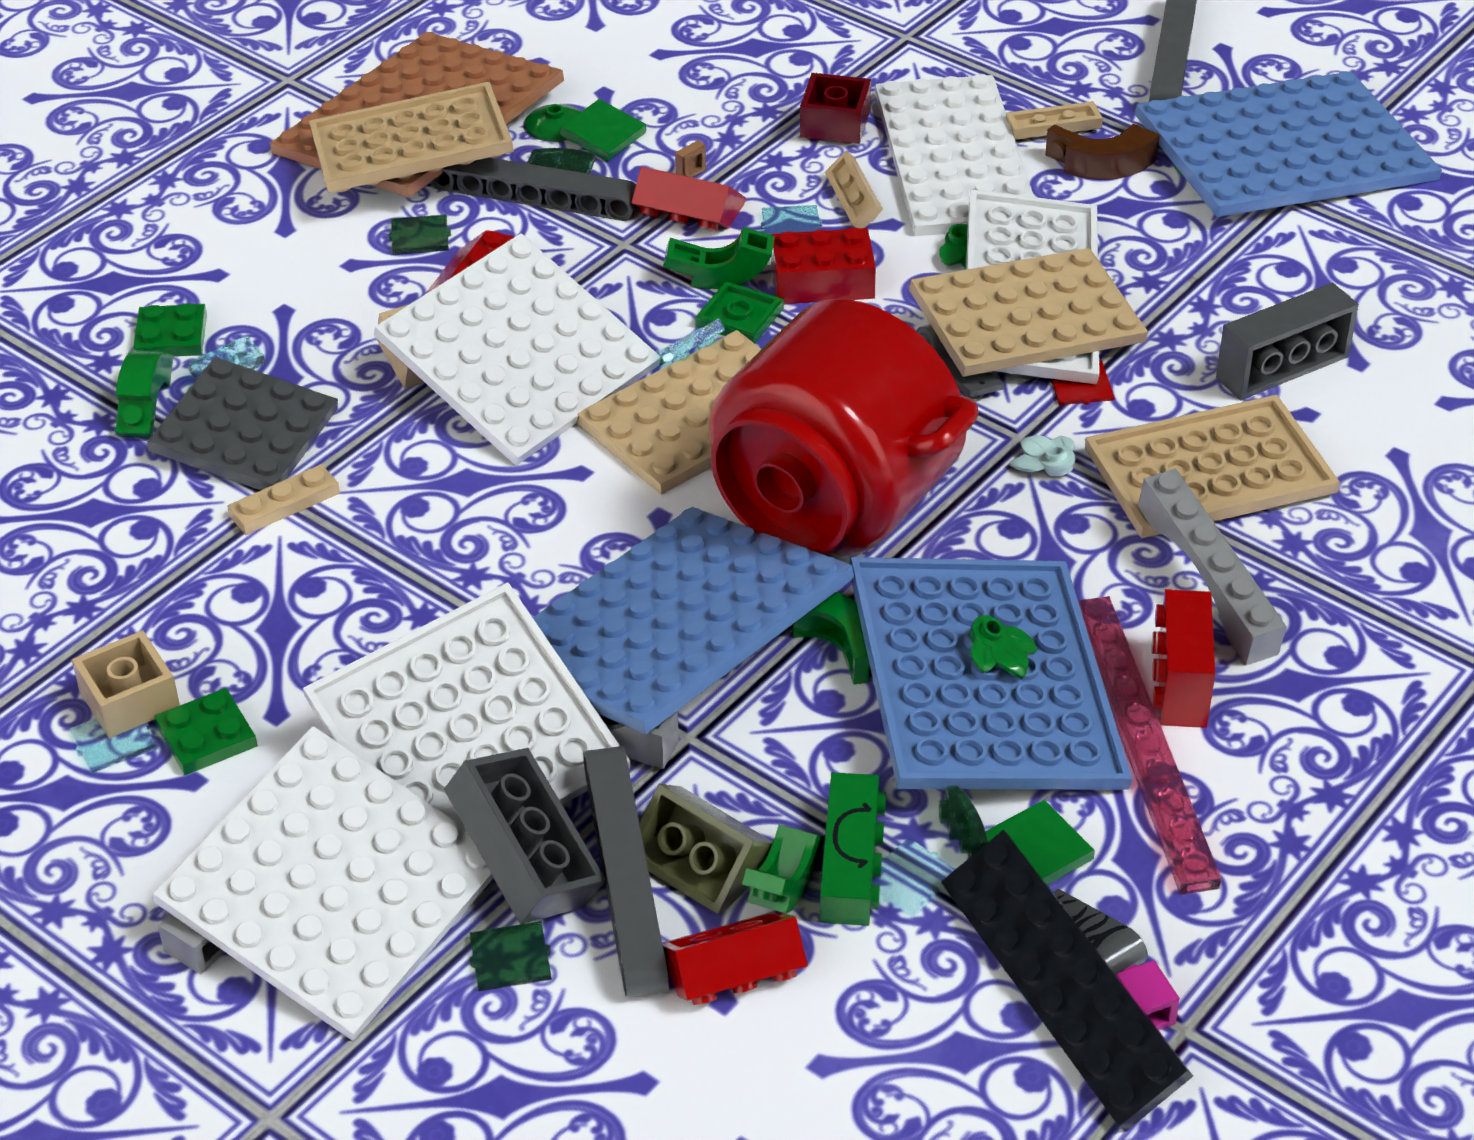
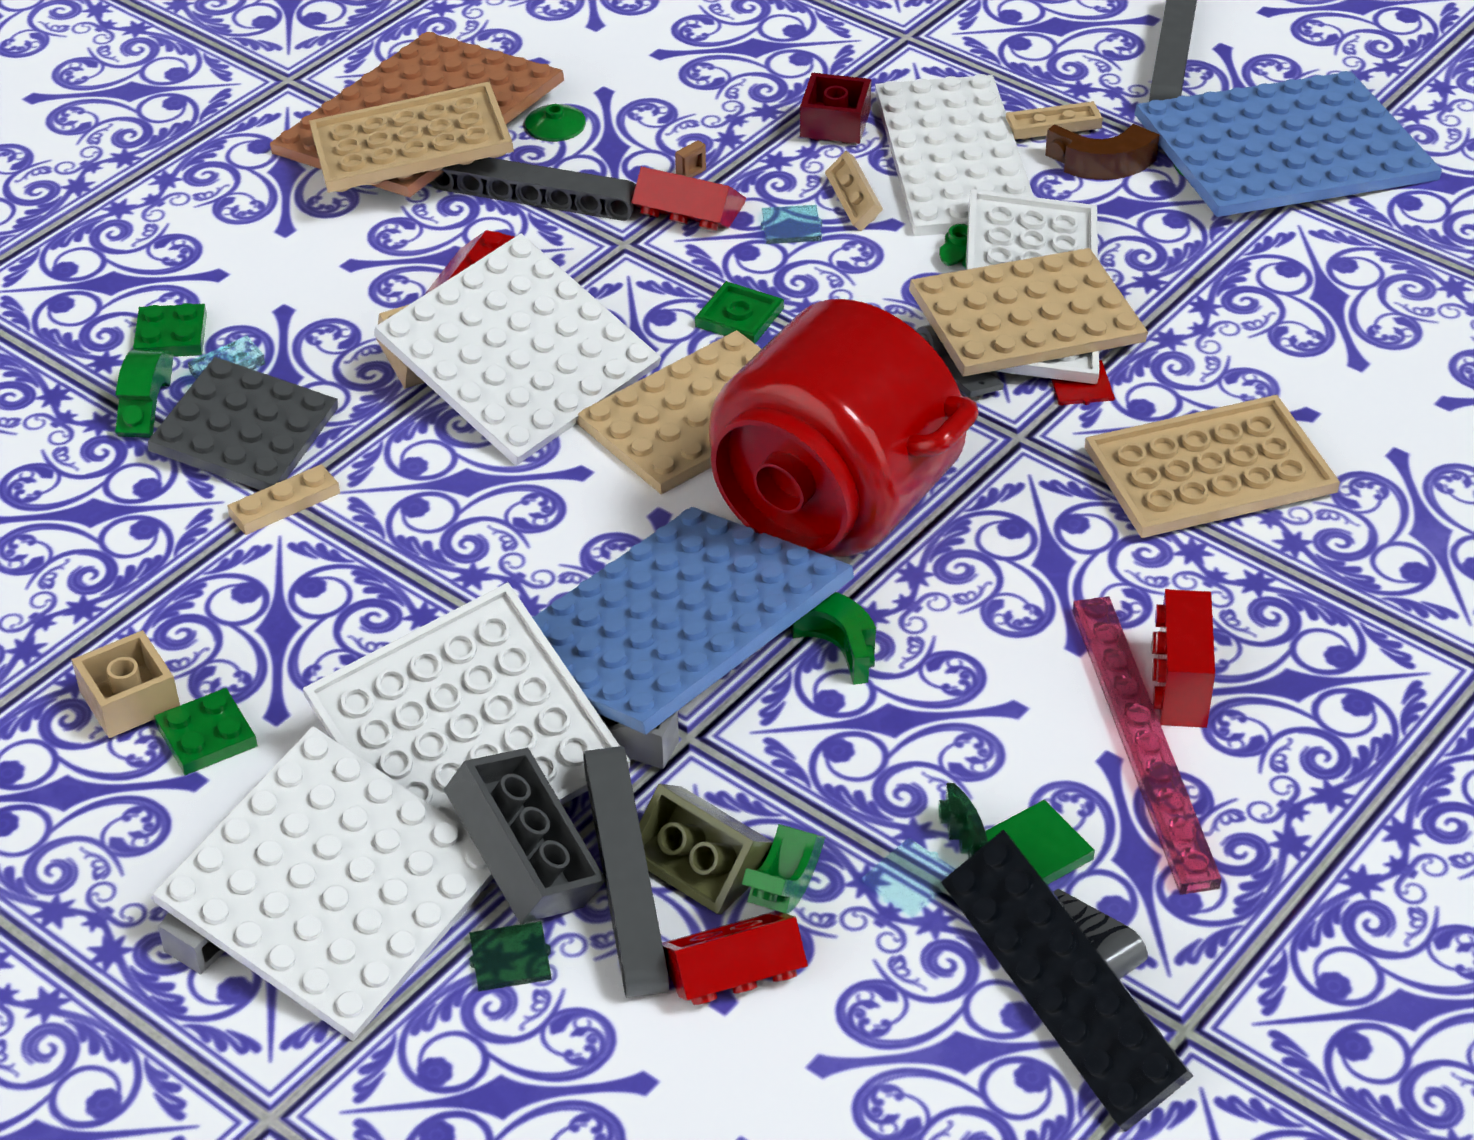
(104, 752): clear light blue piece -> none
(419, 234): clear green piece -> none
(563, 159): clear green slope -> none
(603, 129): green tile -> none
(701, 338): clear light blue plate -> none
(714, 266): green arch -> none
(823, 265): red brick -> none
(850, 849): green brick -> none
(976, 727): medium blue plate -> none
(1000, 646): green plate -> none
(1042, 453): light aqua plate -> none
(1152, 992): dark pink brick -> none
(1245, 611): light grey arch -> none
(1286, 341): dark grey brick -> none

